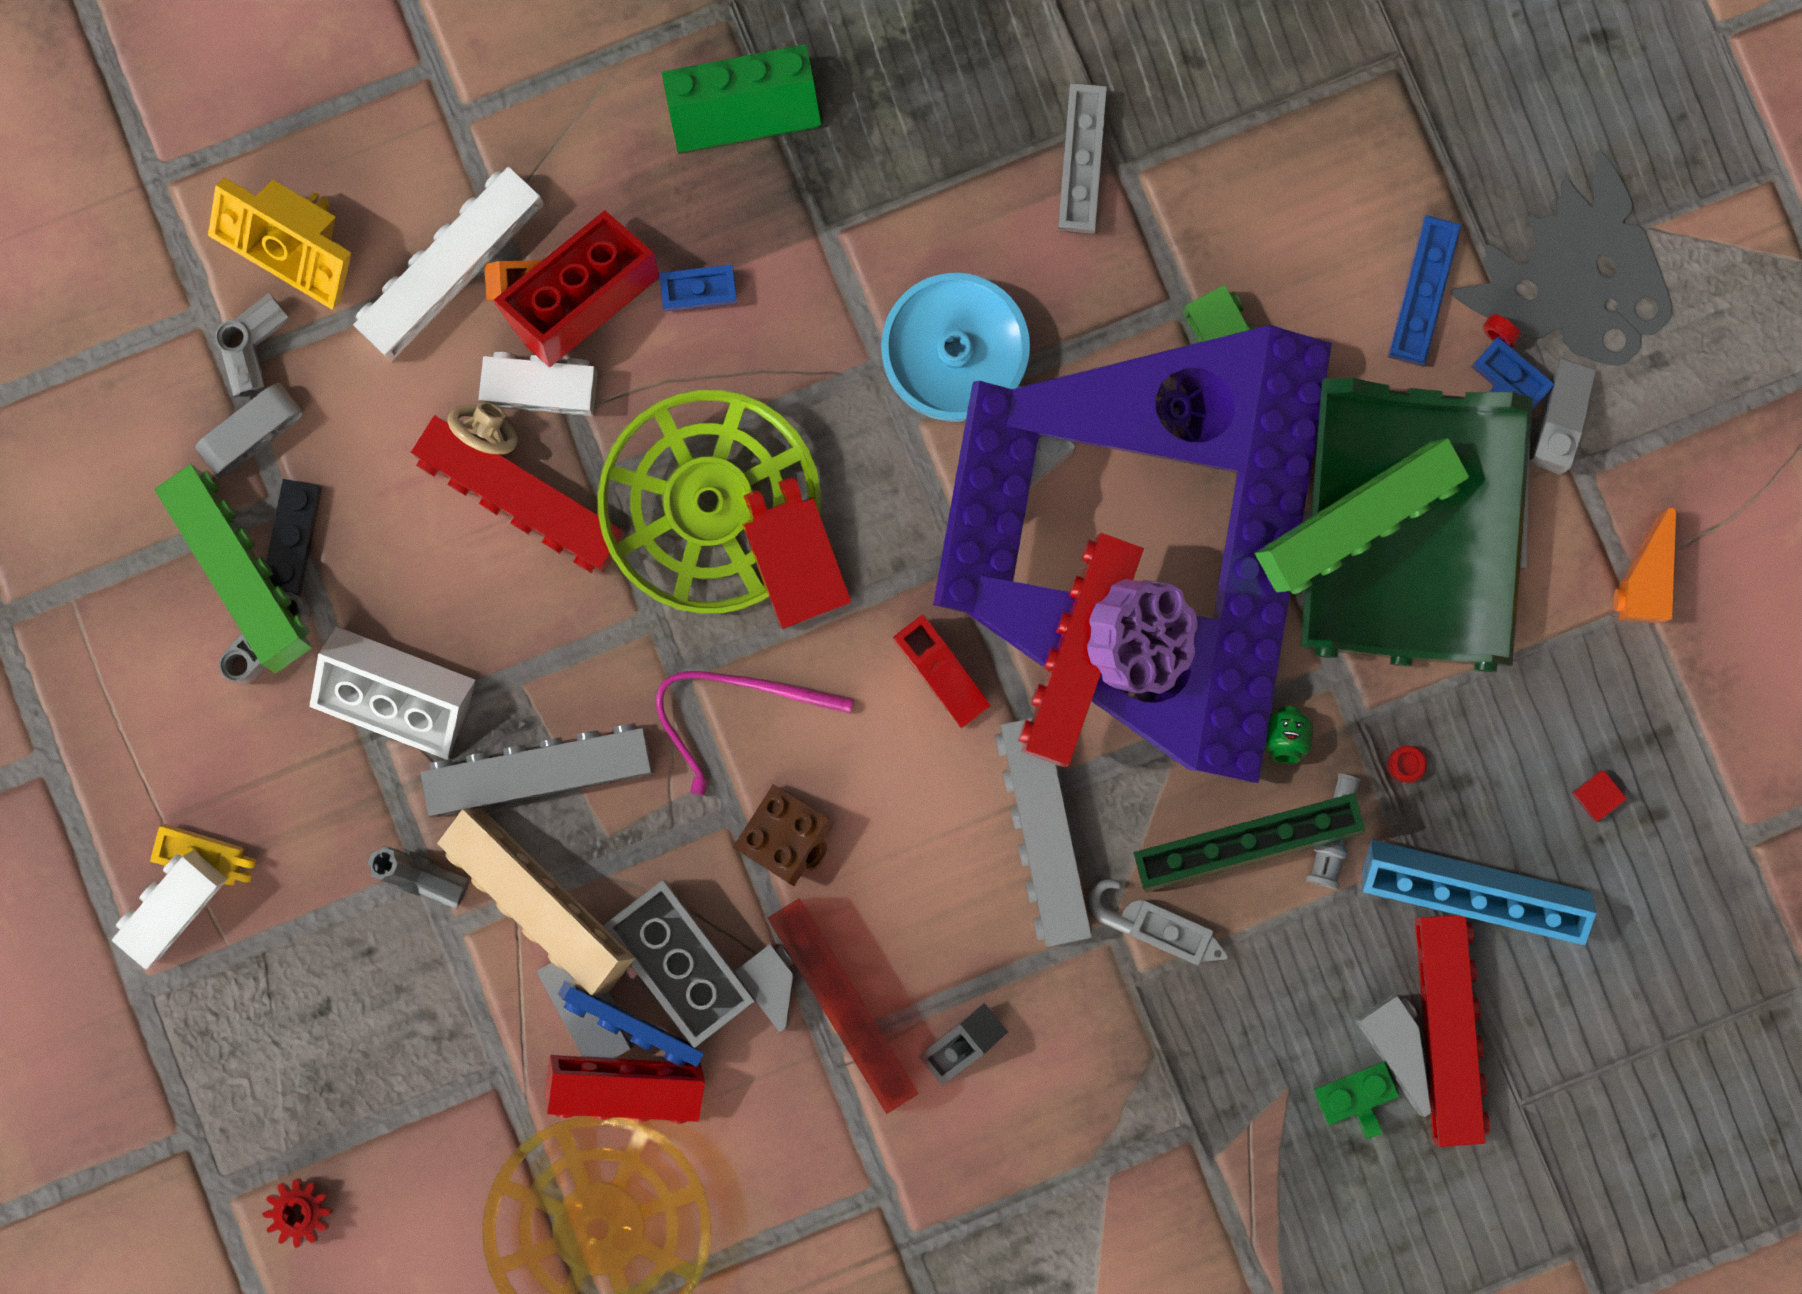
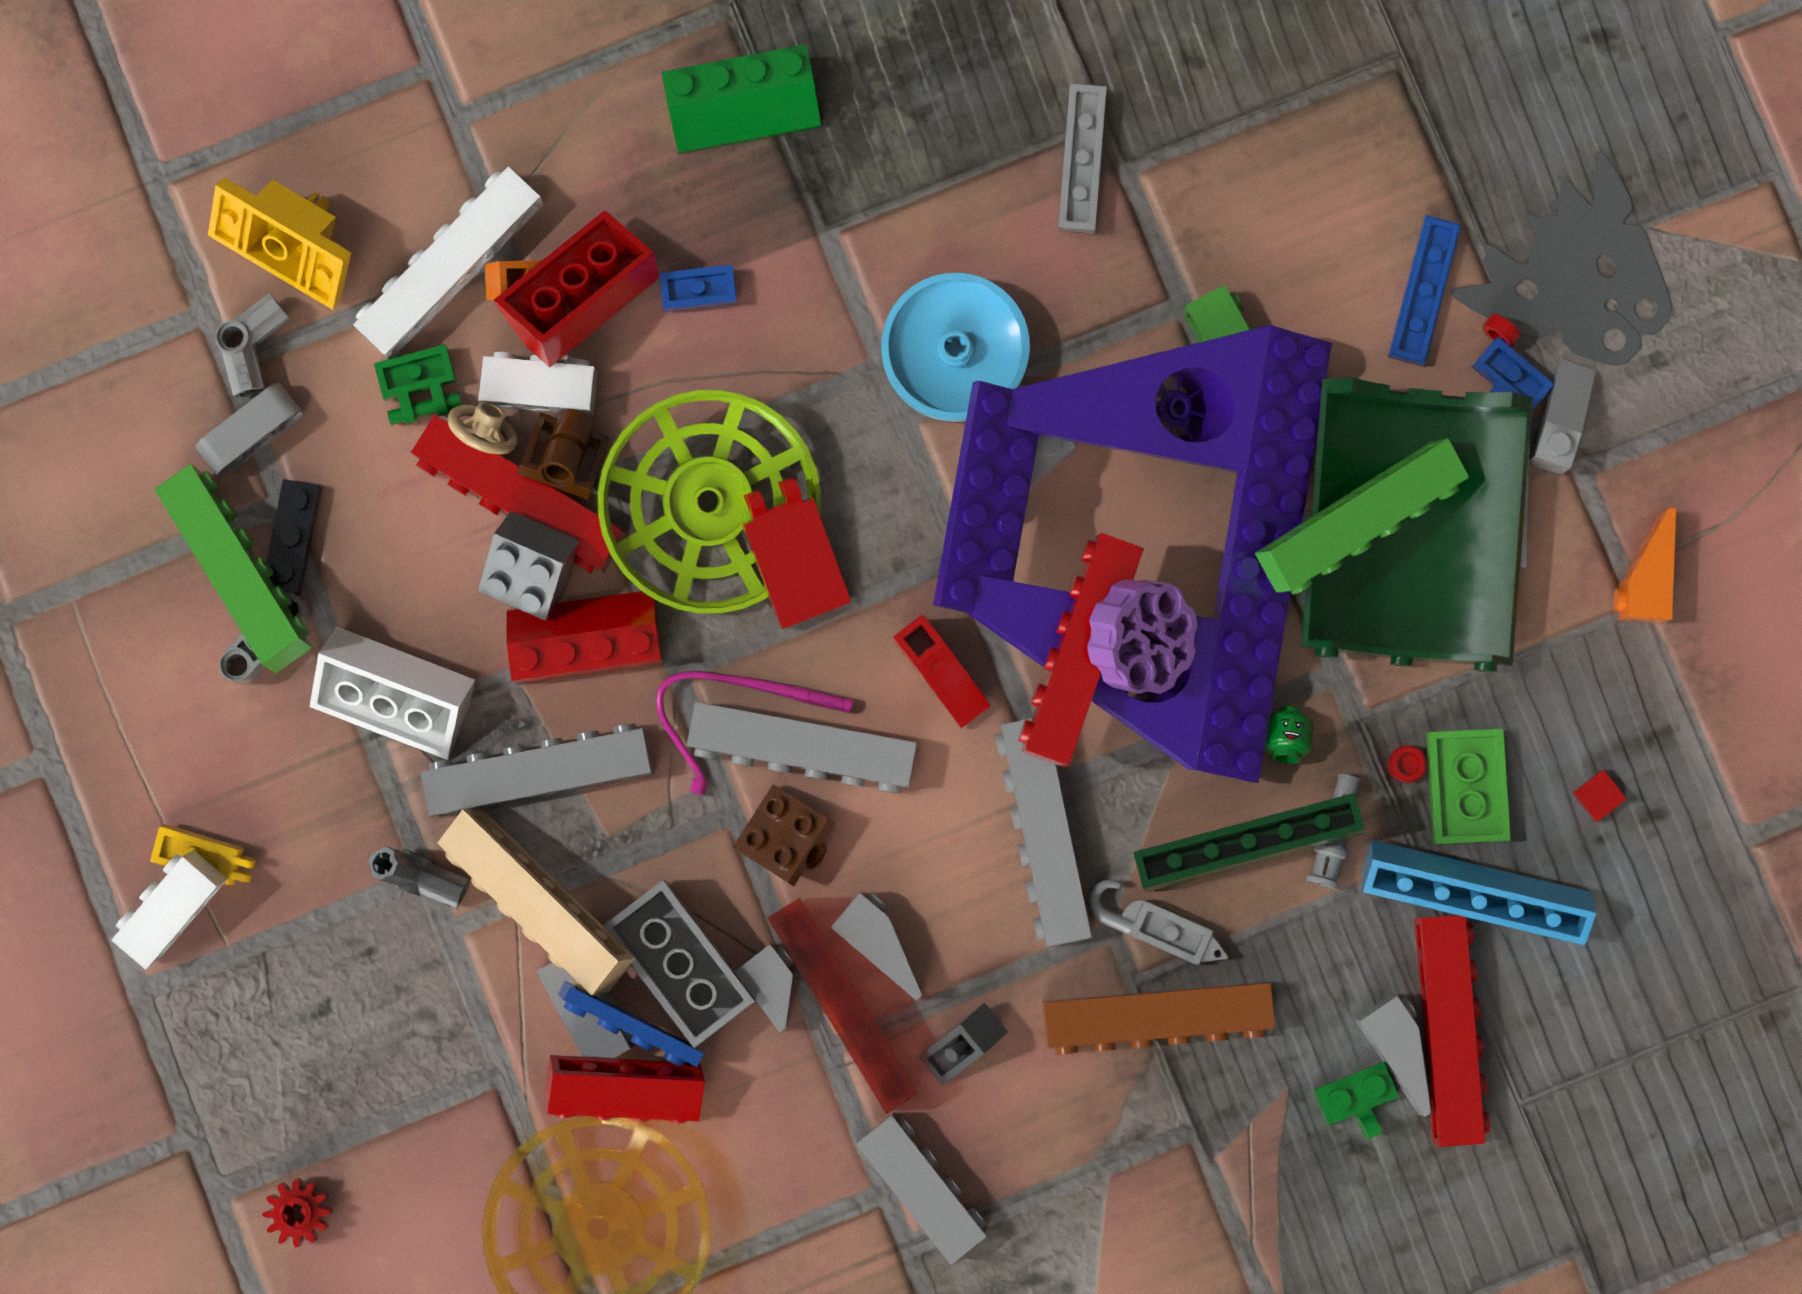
(414, 374): none -> green plate
(528, 565): none -> brick
(564, 452): none -> reddish brown plate
(584, 638): none -> red slope
(801, 745): none -> light grey brick
(873, 935): none -> light grey slope
(921, 1188): none -> light grey brick
(1158, 1016): none -> dark orange brick
(1468, 786): none -> bright green plate

